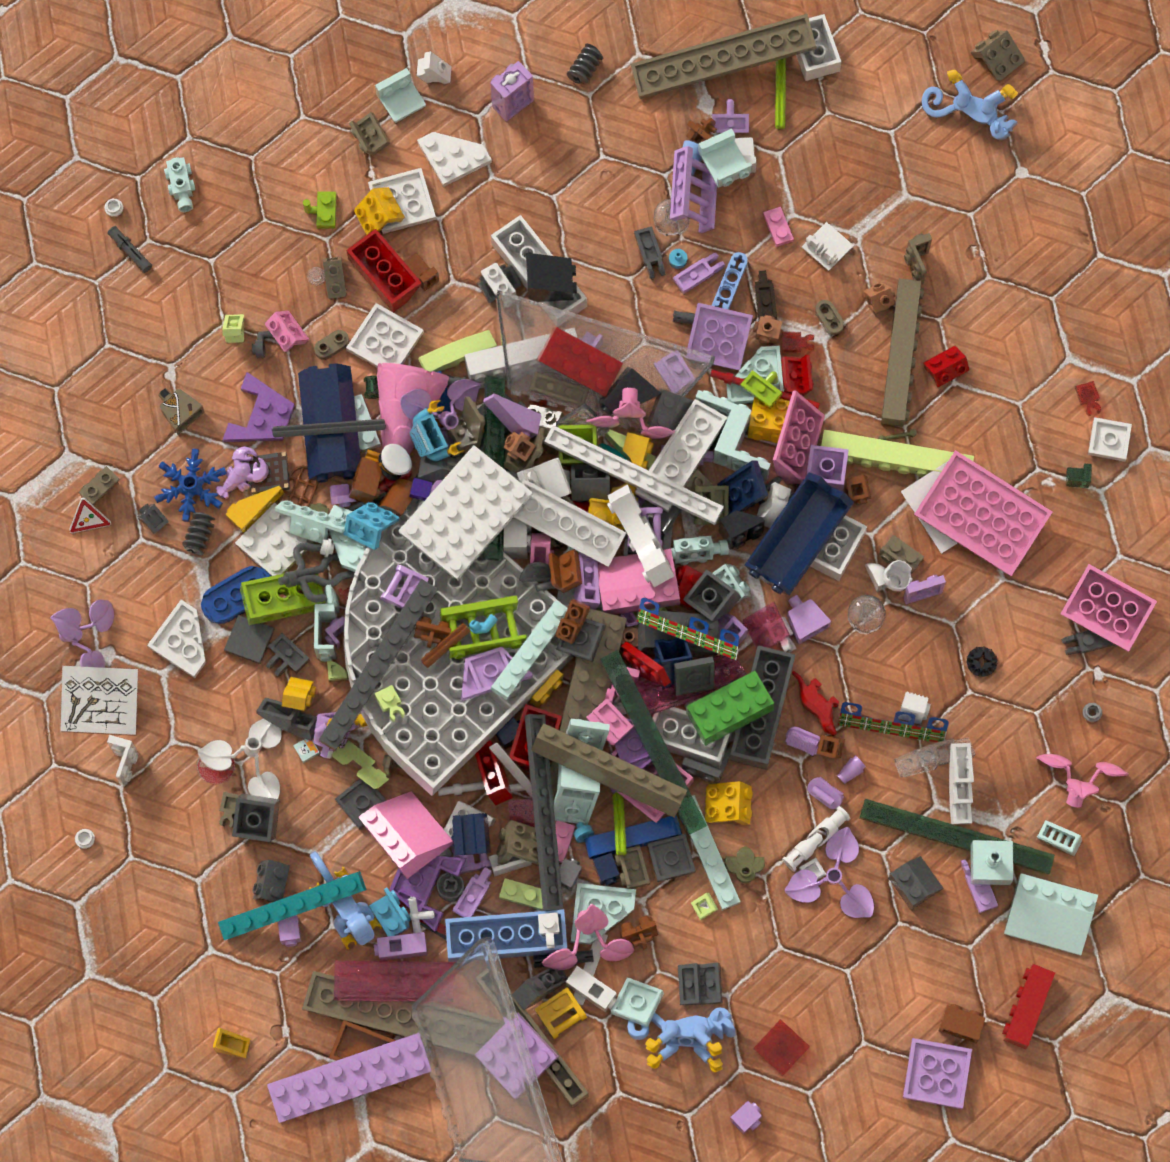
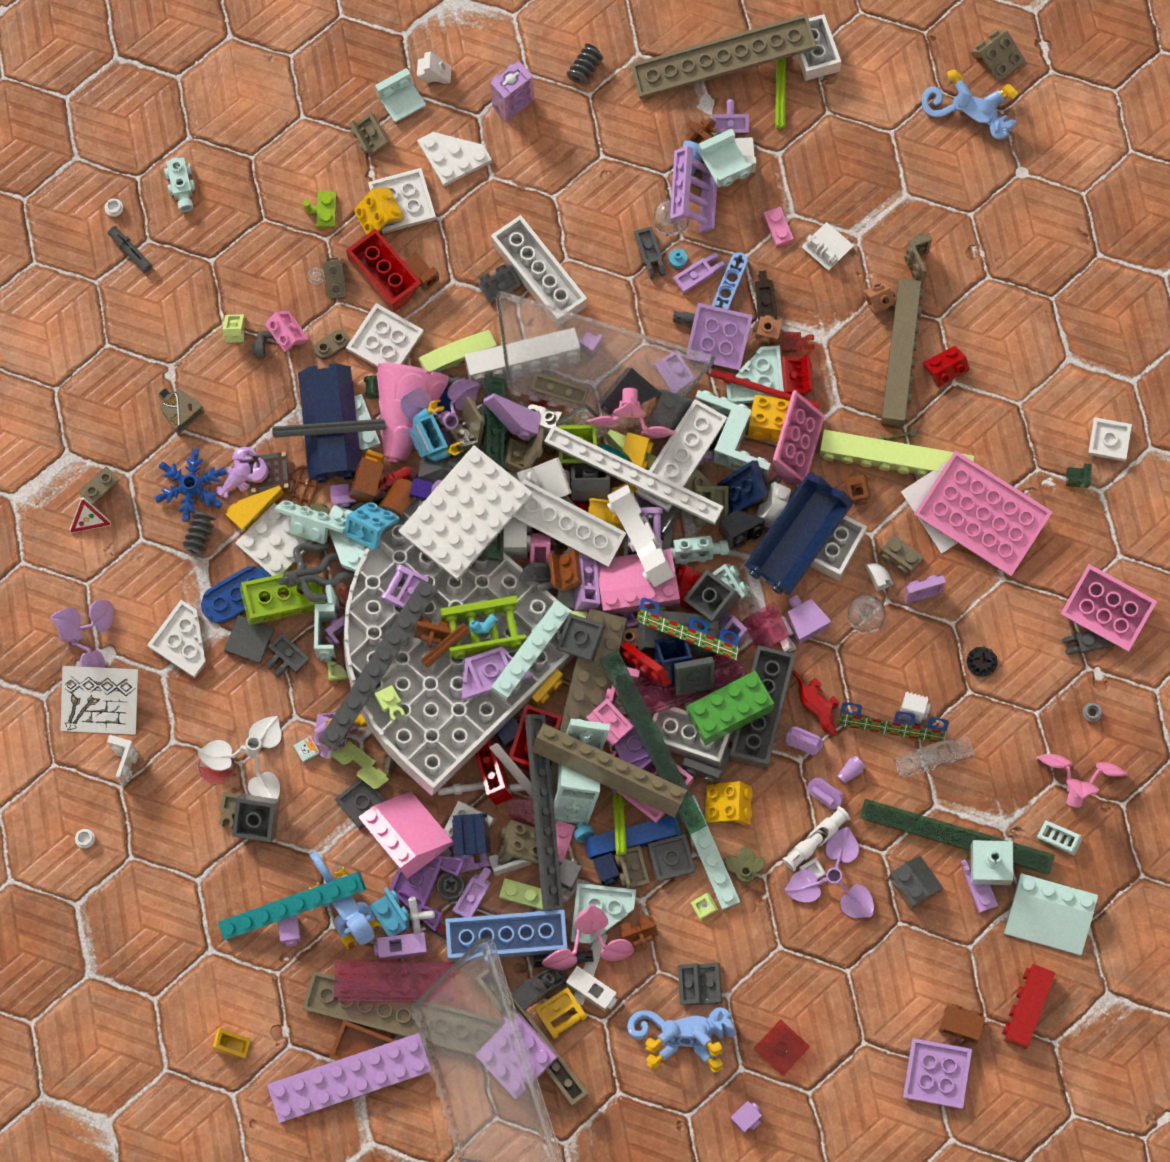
(152, 517): dark grey bracket -> none
(269, 411): medium lavender wing -> none
(270, 881): dark grey bracket -> none
(288, 718): dark grey slope -> none
(298, 693): yellow brick -> none
(327, 547): white plate -> none
(394, 461): white piece -> none
(497, 279): white bracket -> none
(519, 446): nougat brick -> none
(549, 926): white plate -> none
(550, 278): black slope -> none
(573, 621): dark orange slope -> none
(579, 361): red brick -> none
(637, 1002): light aqua plate -> none
(762, 388): lime plate -> none
(829, 318): dark tan plate -> none
(829, 464): lavender slope -> none
(830, 746): dark orange brick -> none
(897, 575): white hair -> none
(960, 783): white slope -> none
(1088, 395): clear red plate -> none

